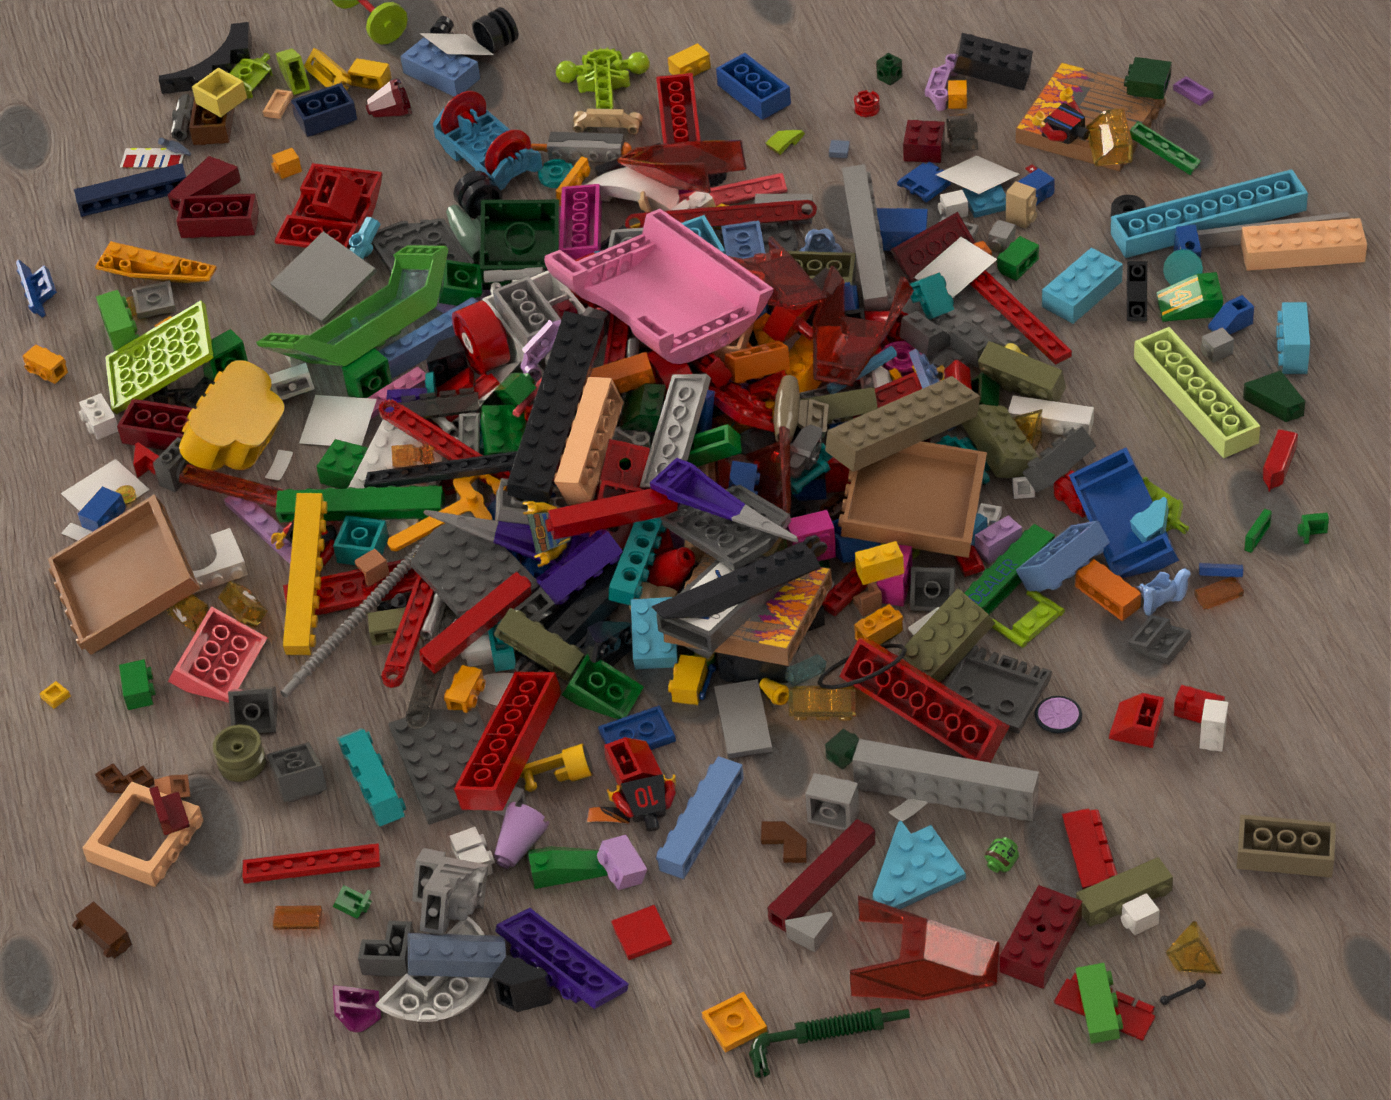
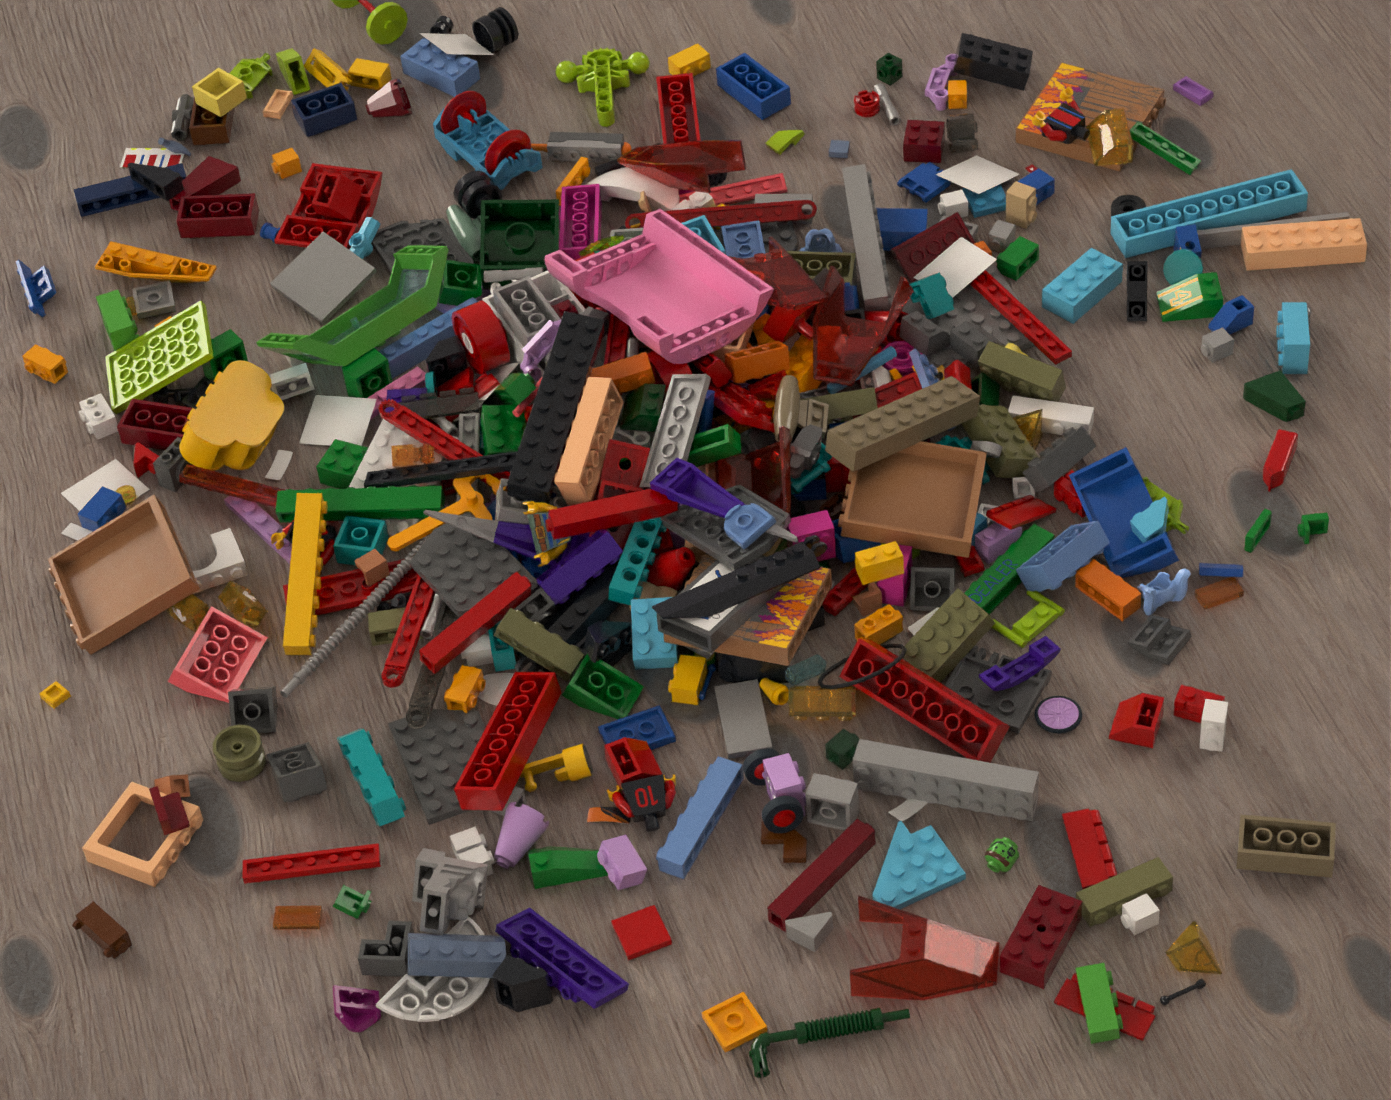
(114, 782): reddish brown tile -> none
(136, 684): green brick -> none
(157, 179): none -> black slope
(233, 50): black arch -> none
(269, 232): none -> blue bush
(554, 172): teal tile -> none
(601, 244): none -> clear neon green slope
(607, 118): tan plate -> none
(744, 475): blue slope -> none
(747, 523): none -> medium blue tile
(783, 787): none -> brick
(891, 112): none -> light grey piece
(993, 450): none -> light grey beam
(1020, 512): none -> red windscreen
(1023, 667): none -> dark purple slope
(1148, 78): dark green brick -> none
(1197, 392): yellowish green brick -> none

